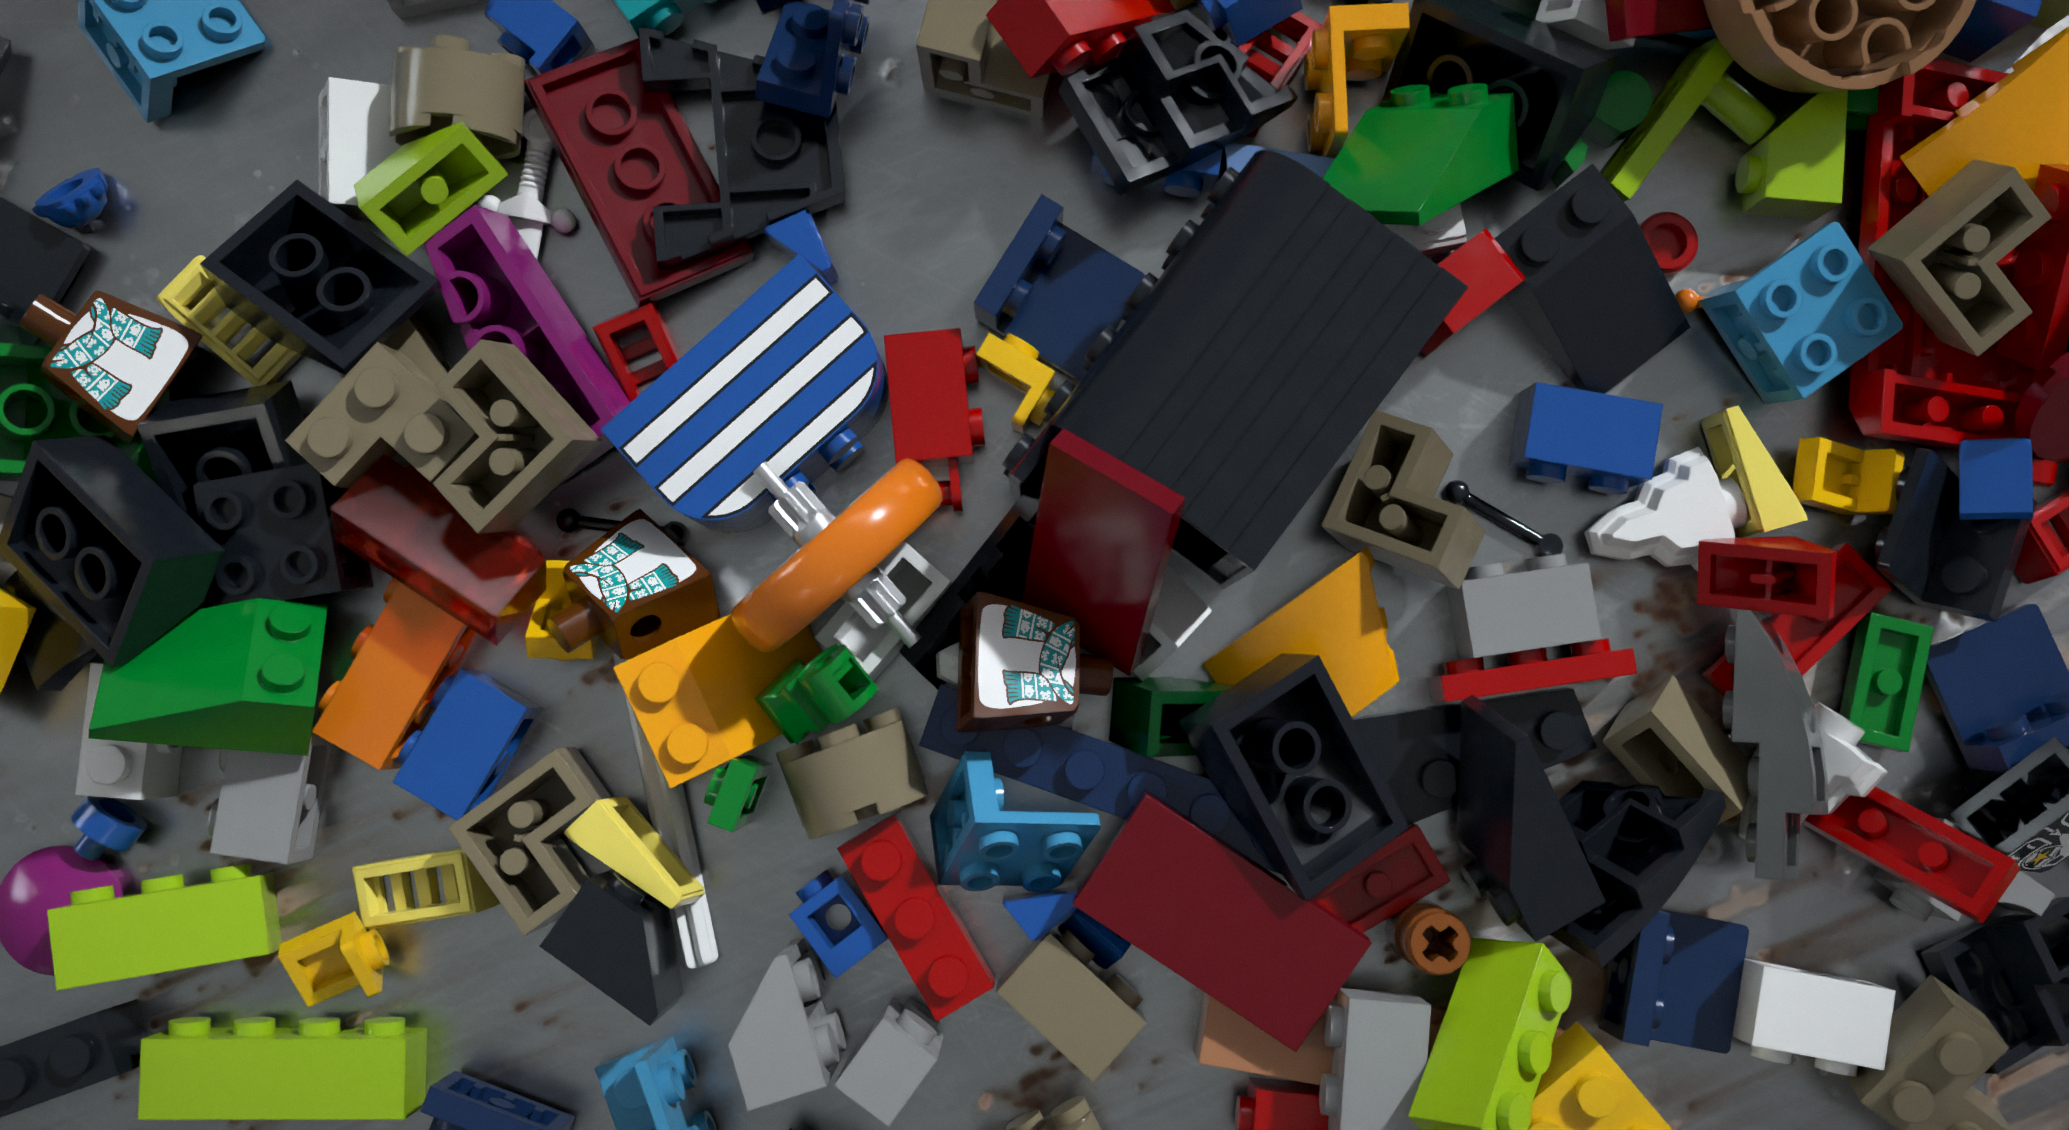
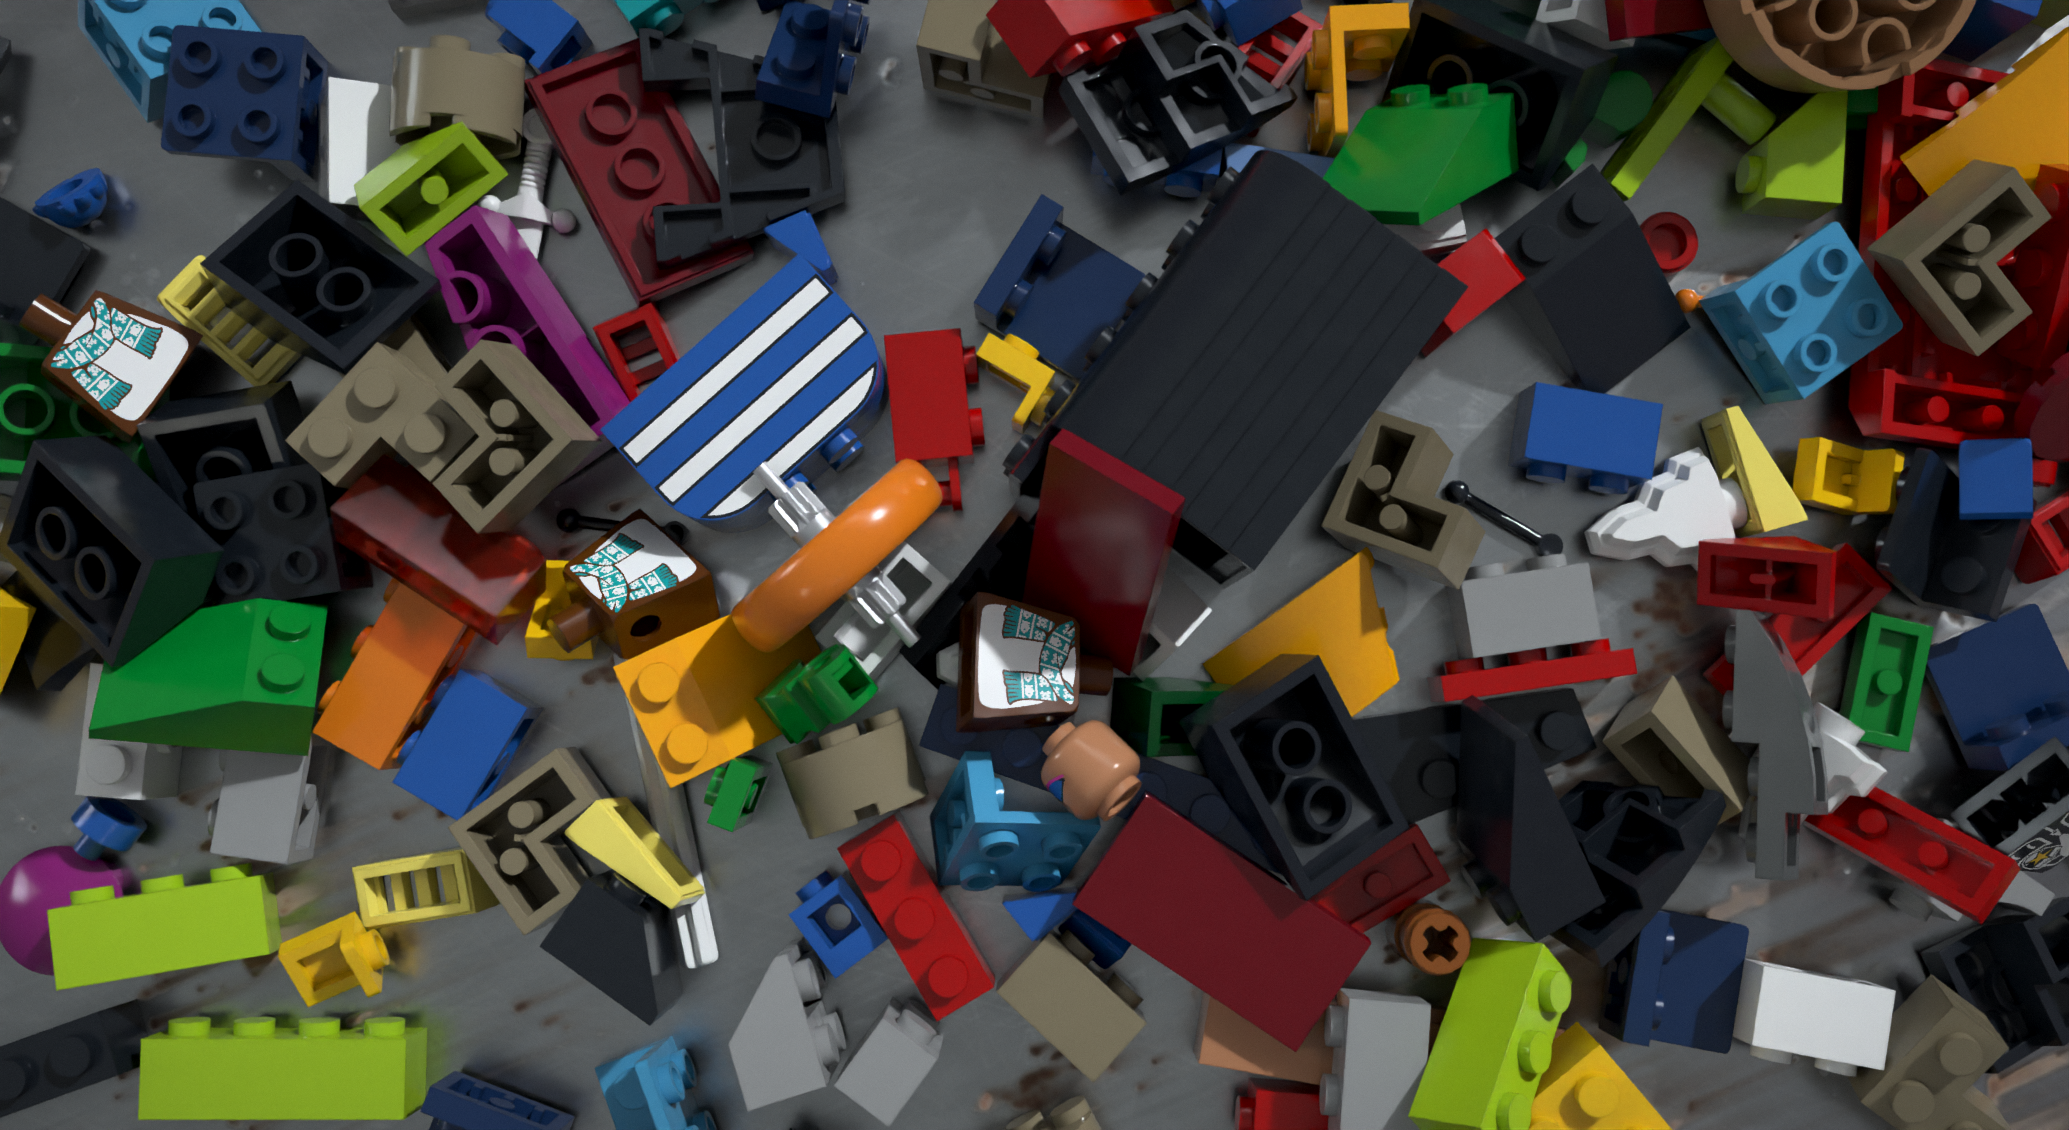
(245, 98): none -> dark blue bracket
(1090, 770): none -> nougat head

